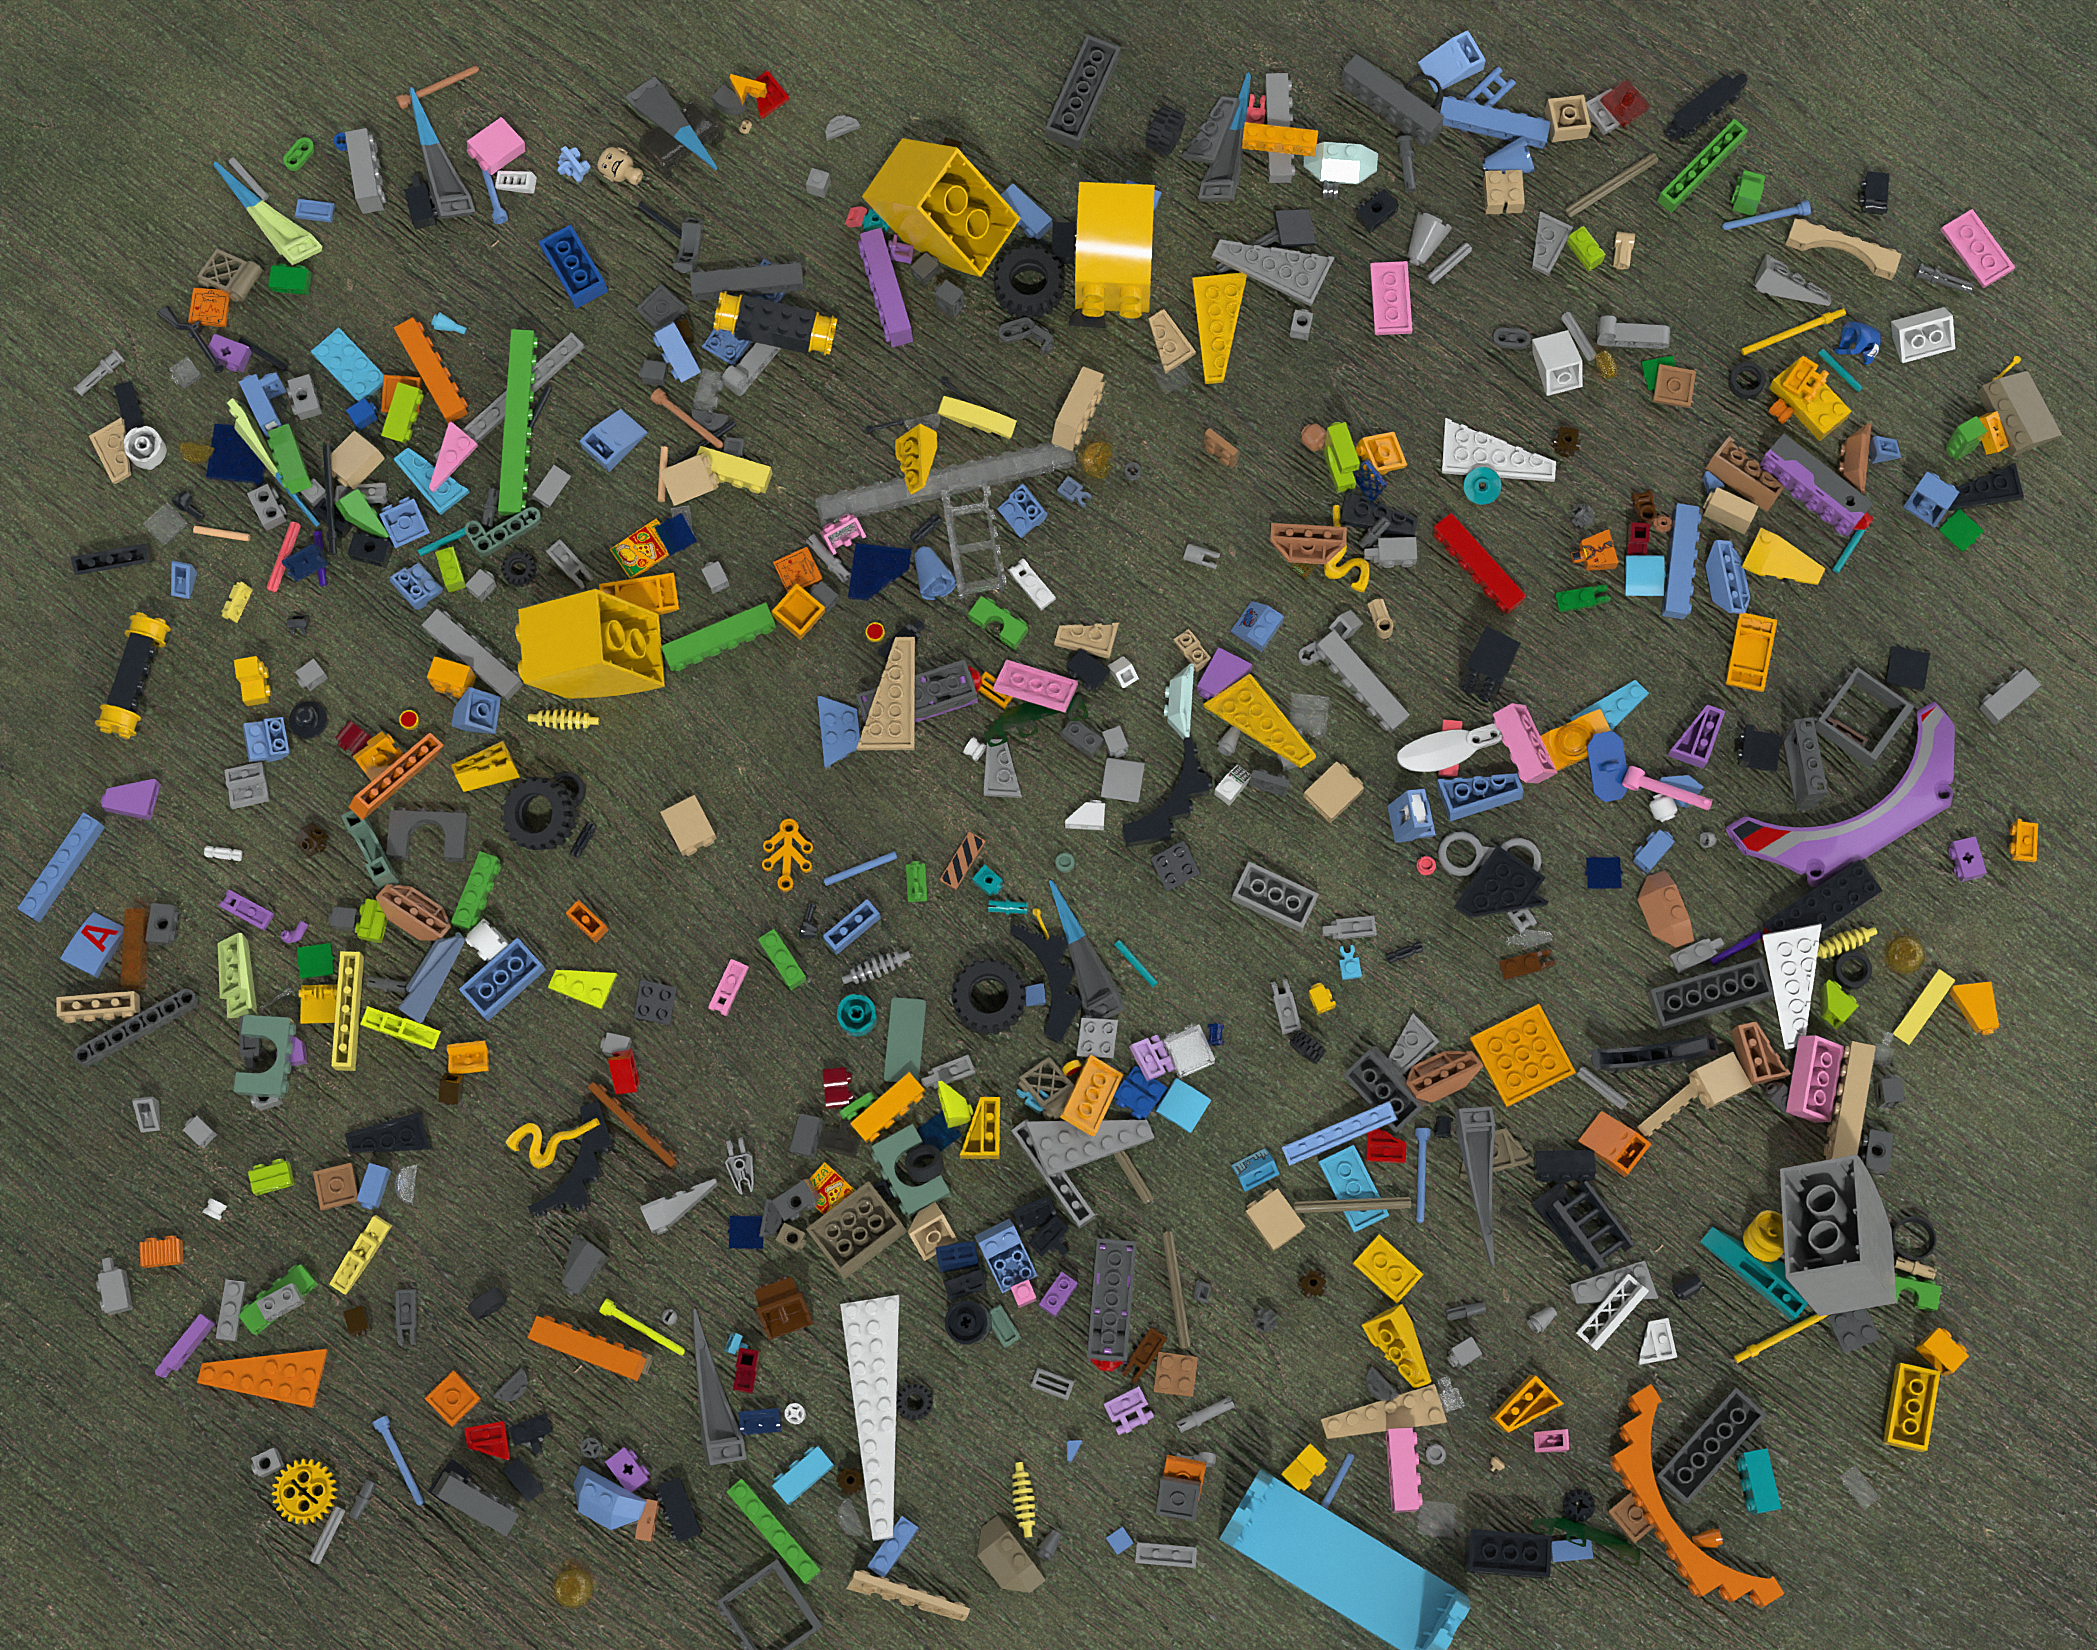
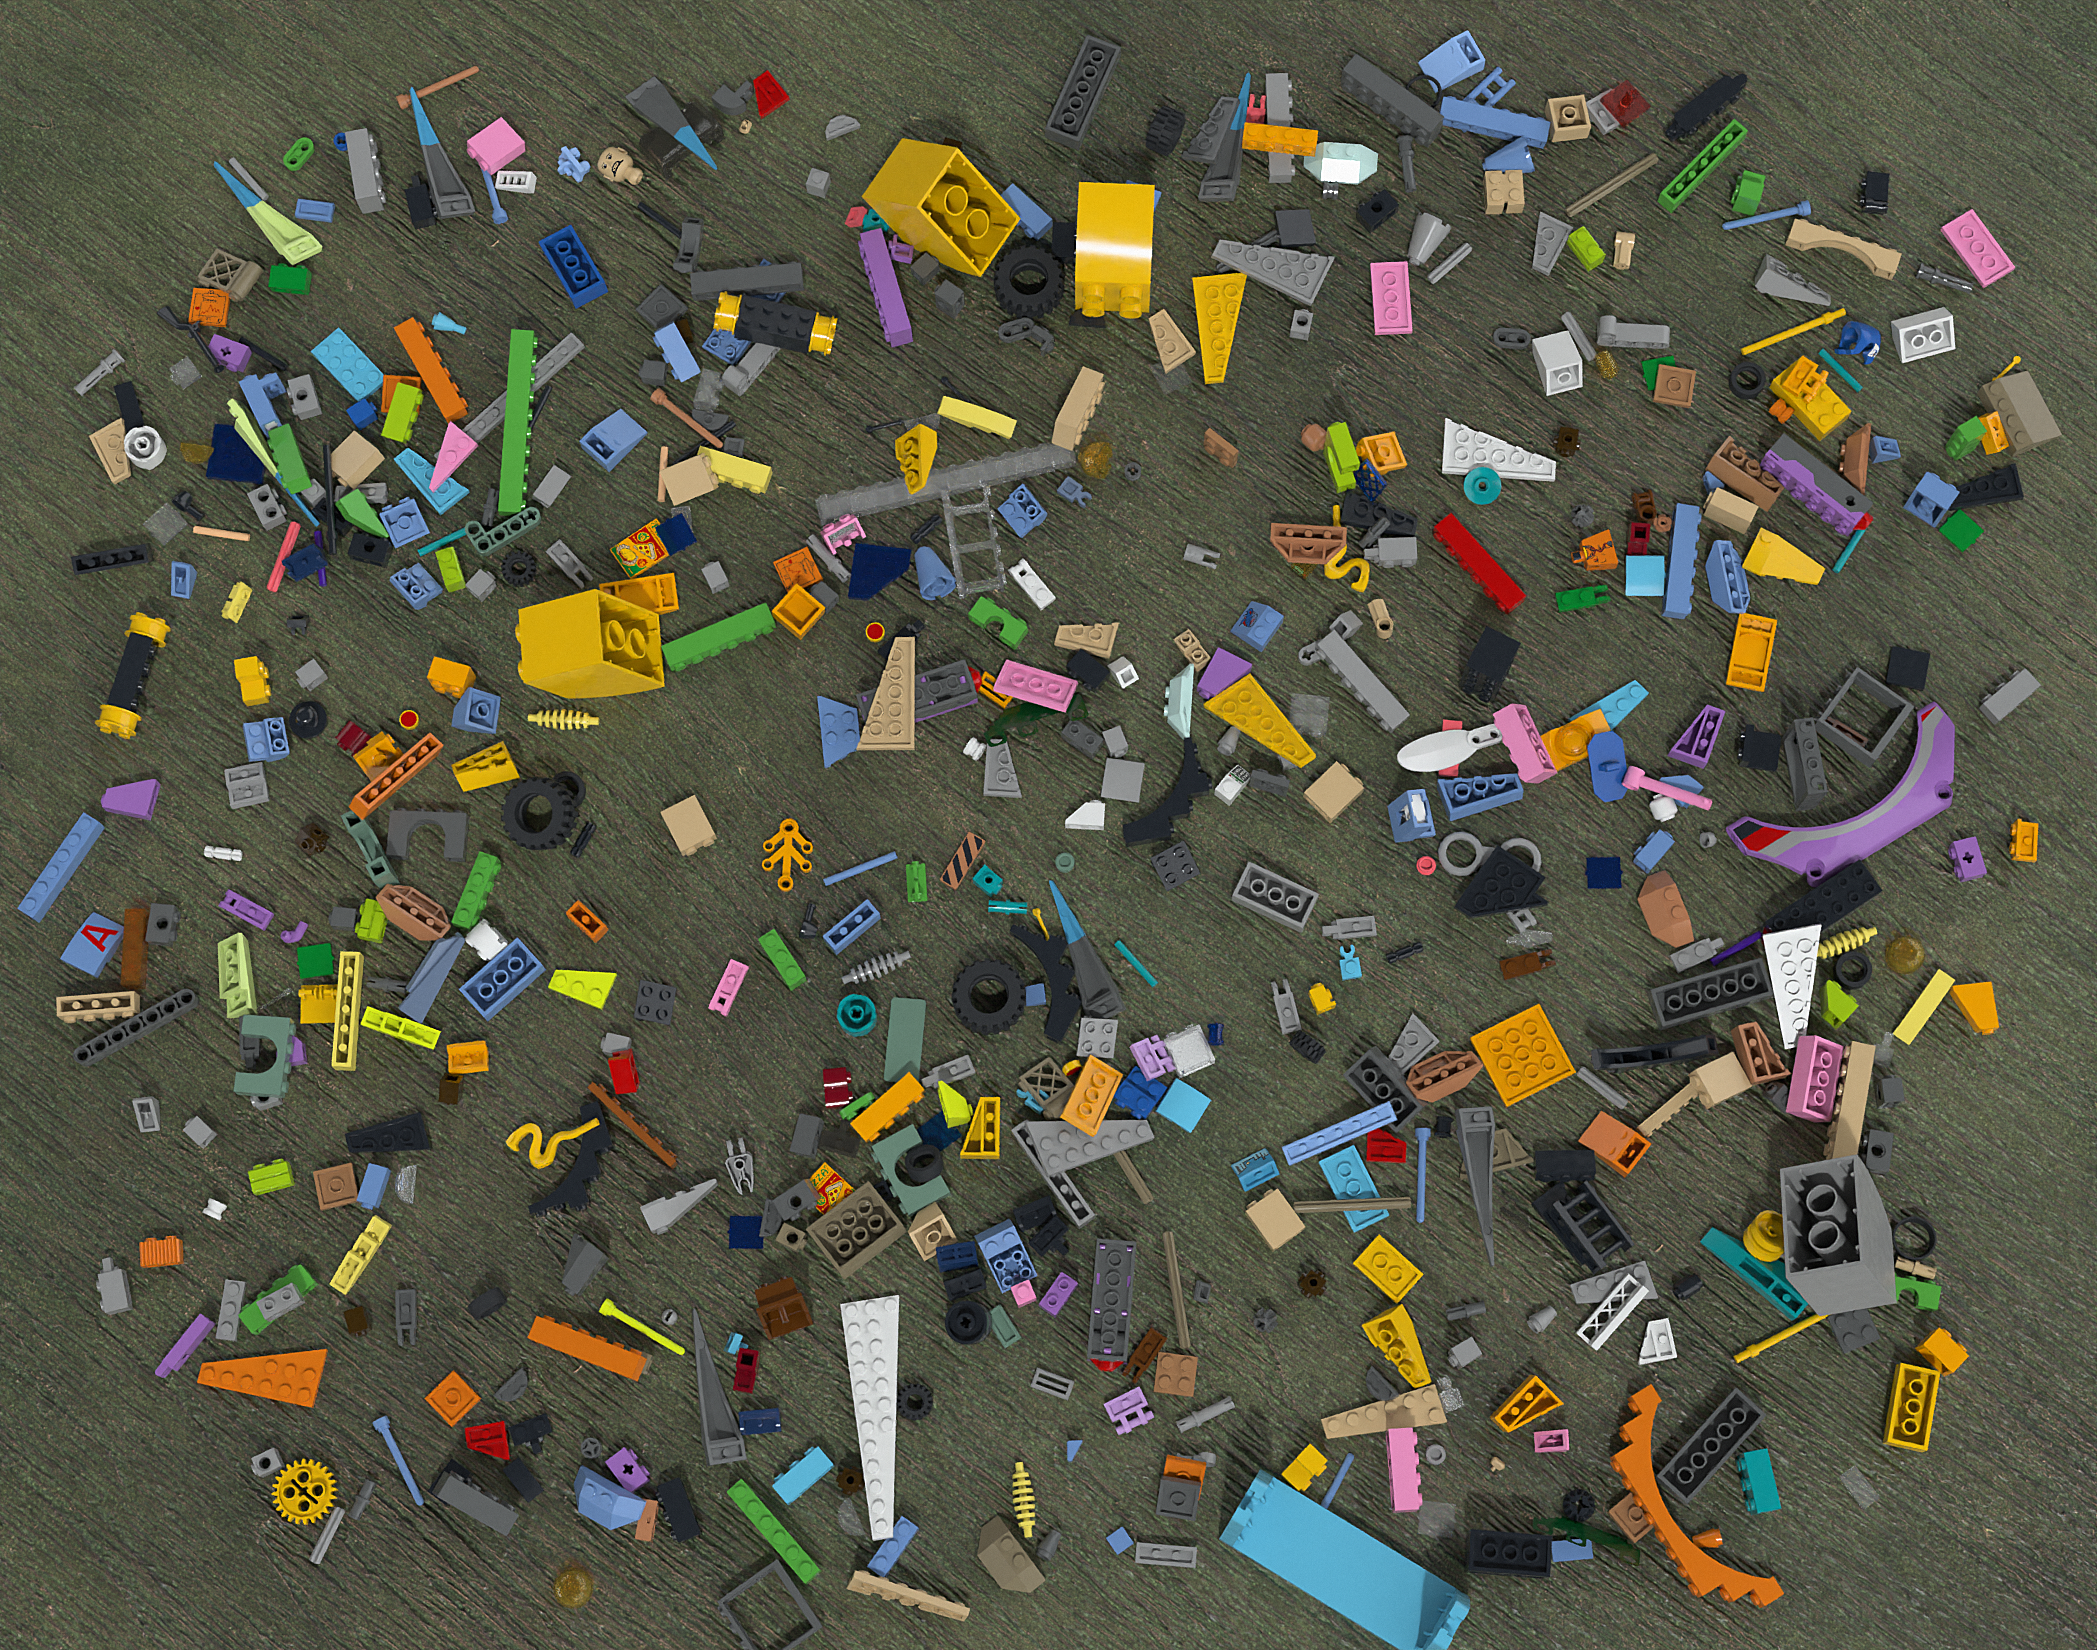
(470, 653): light grey brick -> none
(743, 86): light orange slope -> none
(793, 1411): white wheel -> none

